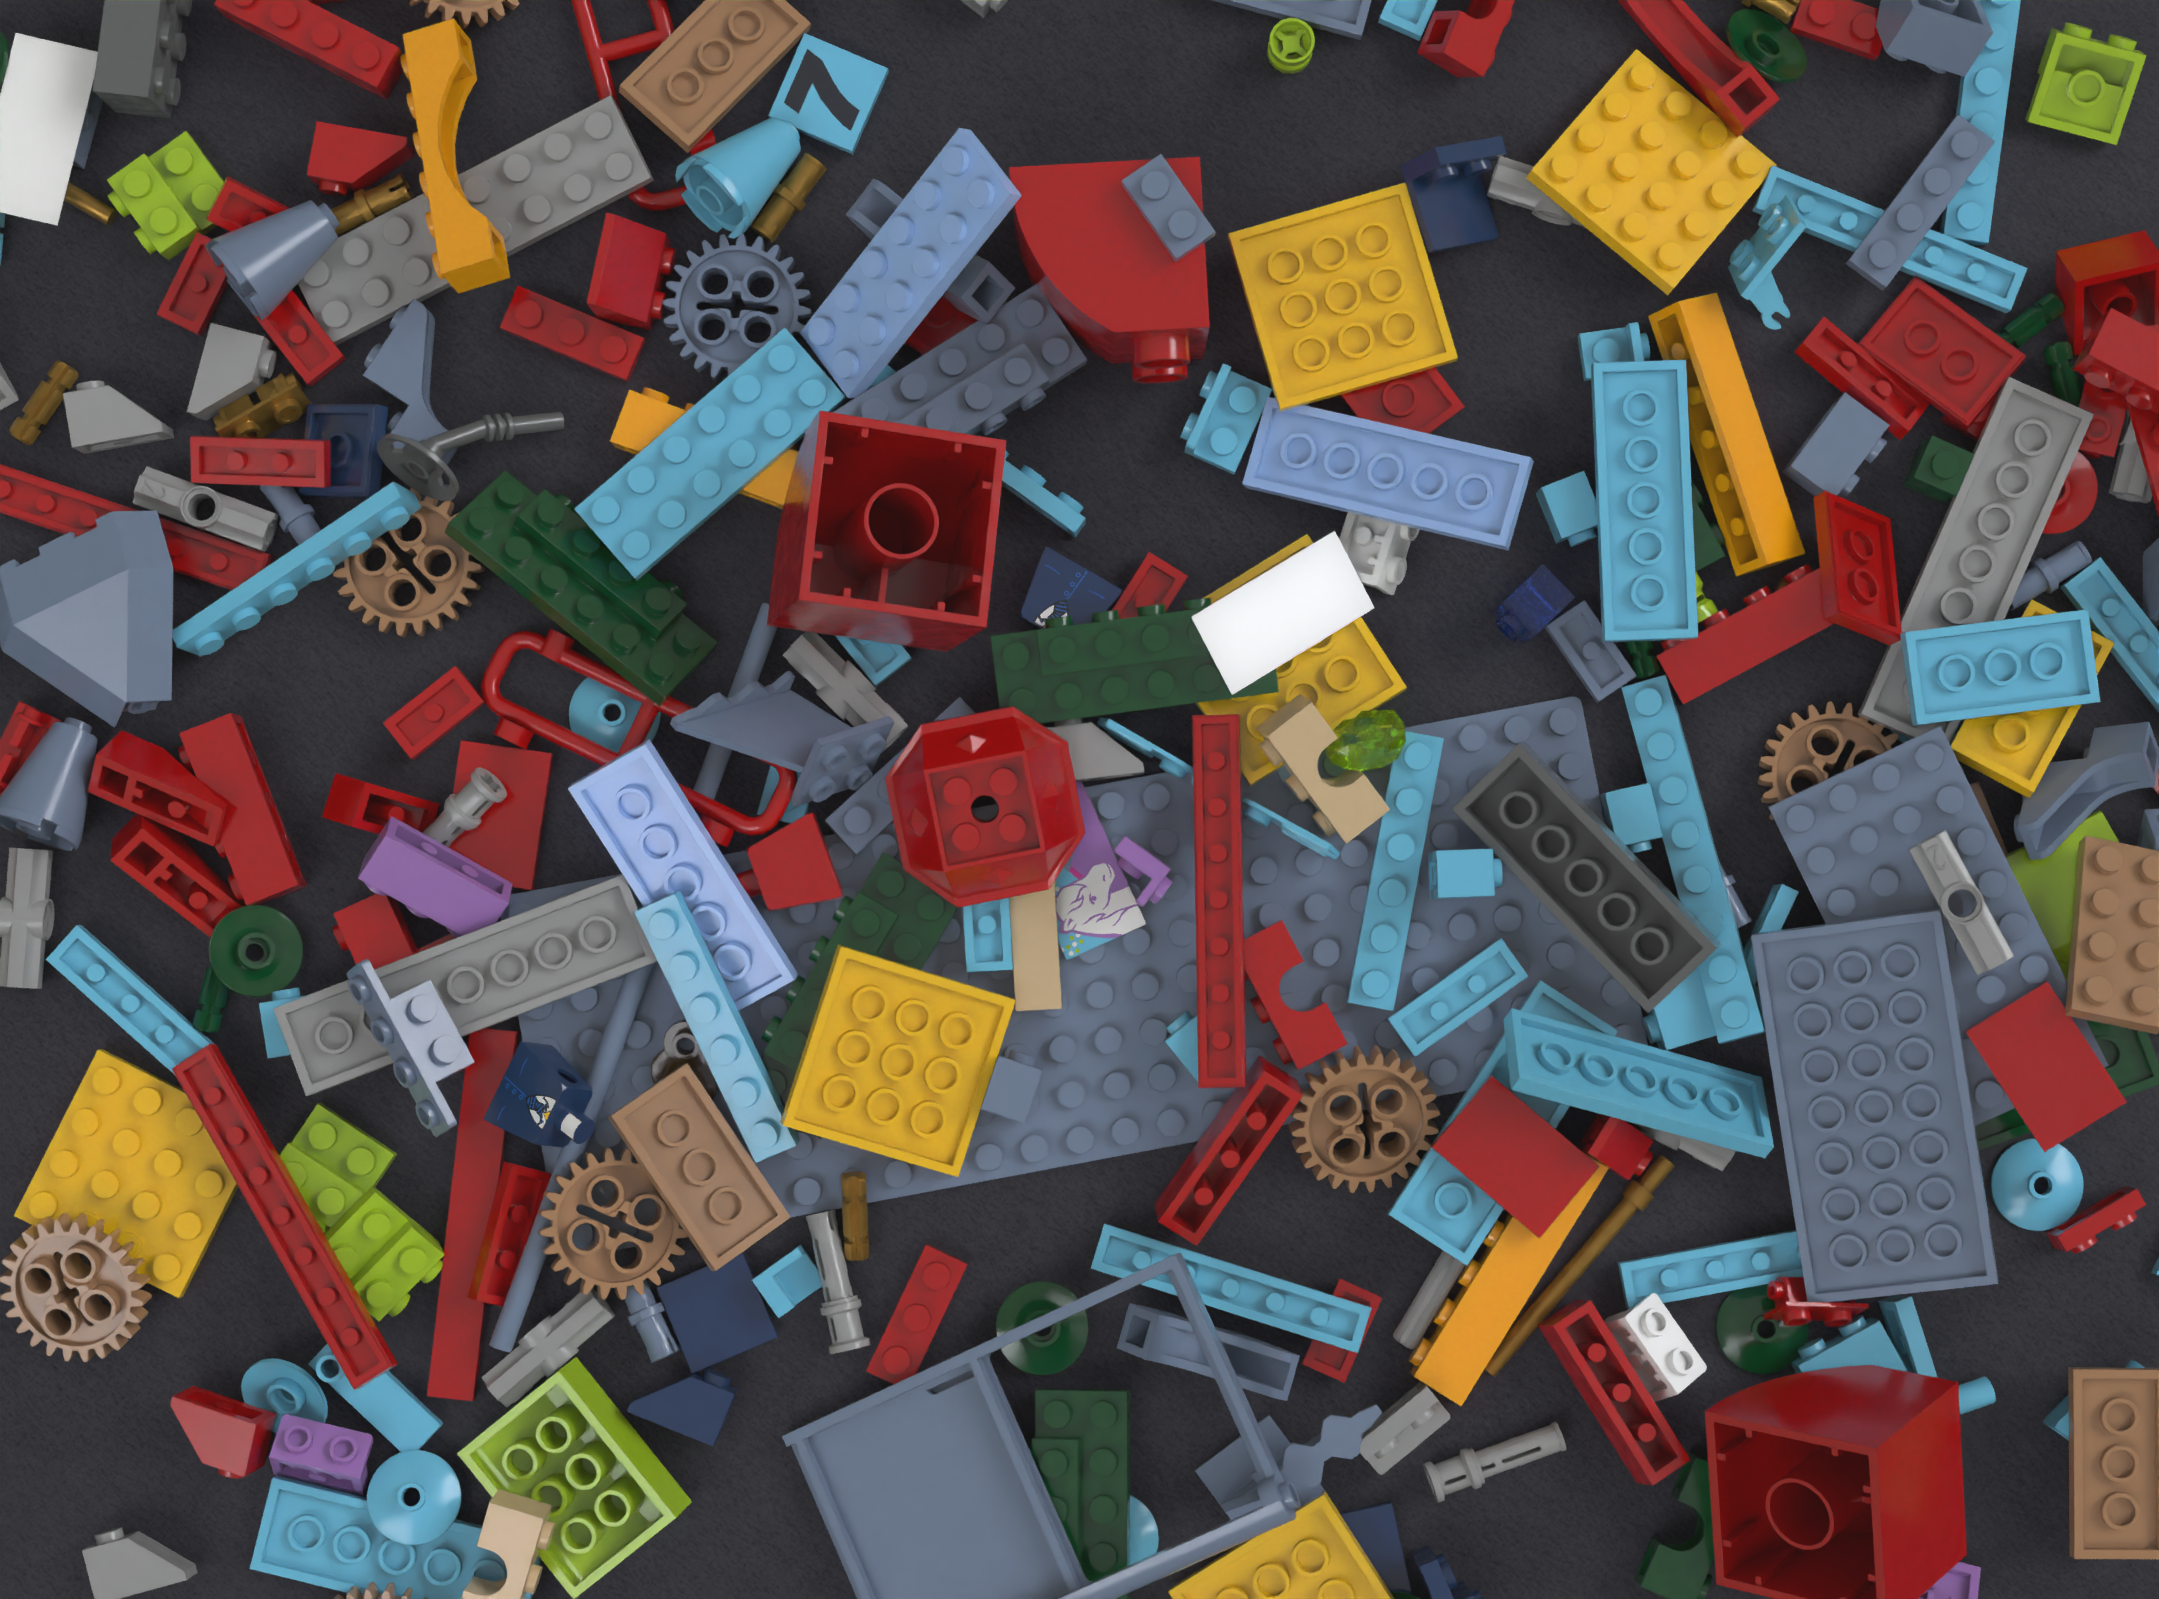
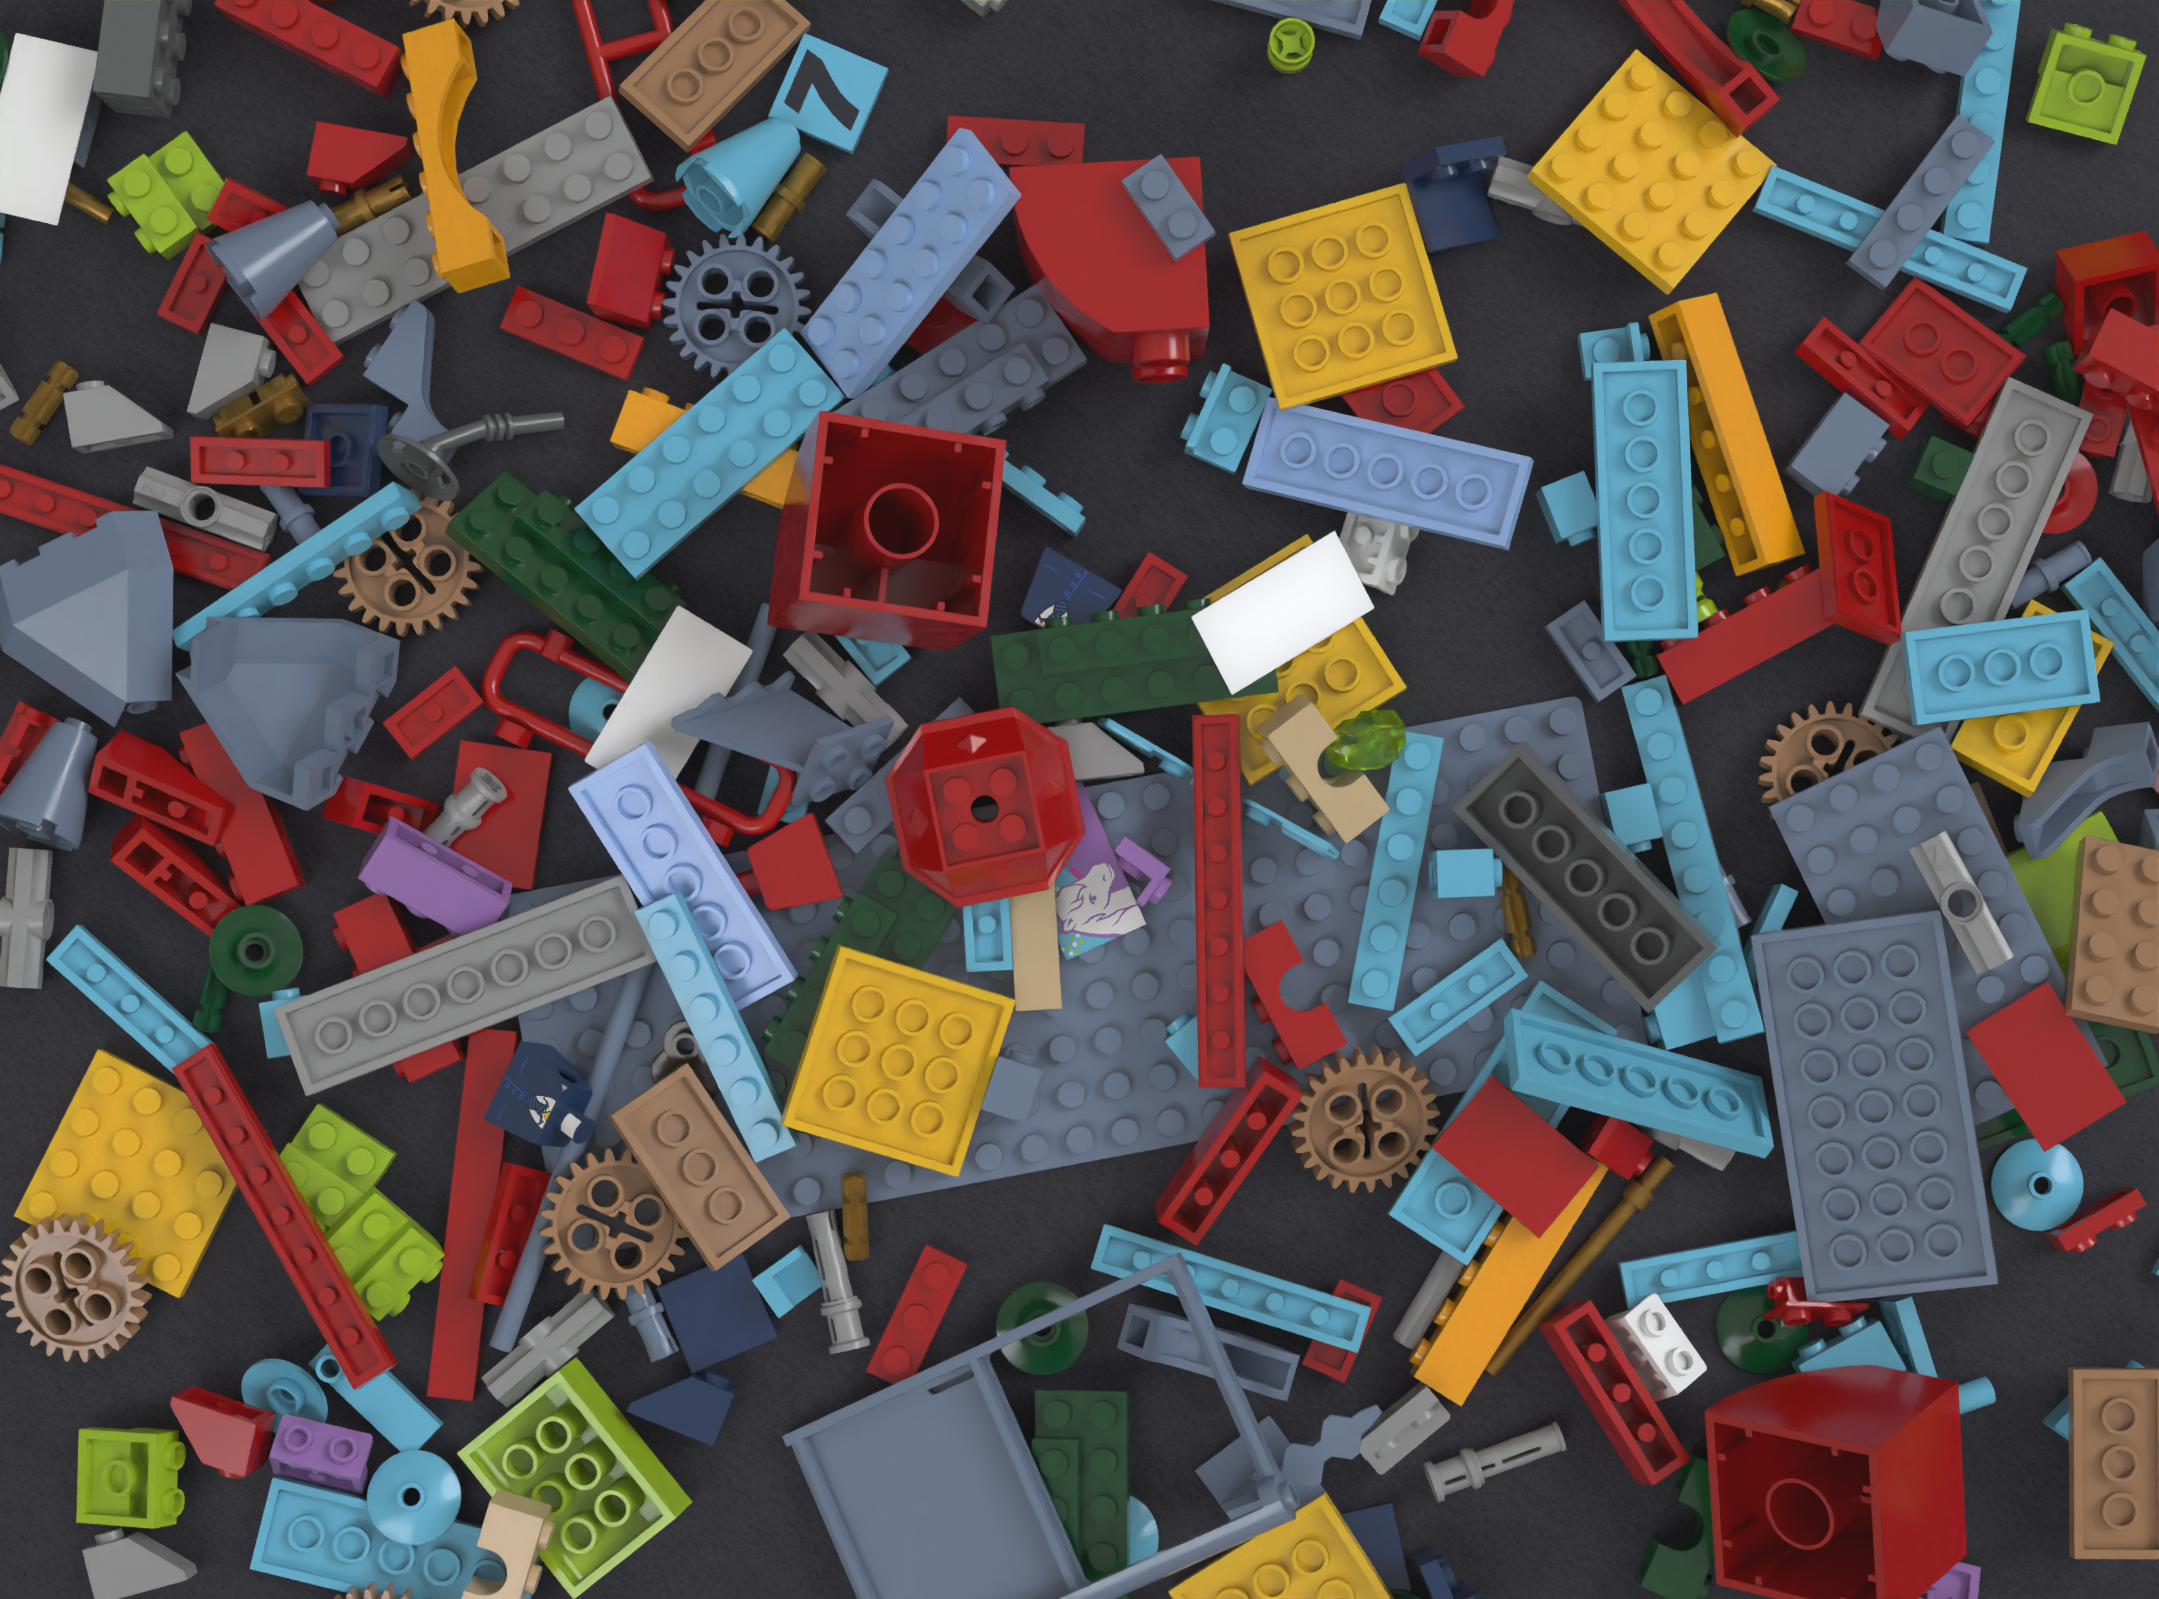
(129, 1477): none -> lime plate
(290, 697): none -> sand blue panel
(418, 1039): bracket -> none
(677, 675): none -> white sticker
(1024, 141): none -> red plate
(1516, 916): none -> pearl gold axle
(1532, 605): clear blue brick -> none
(1756, 258): medium azure plate -> none

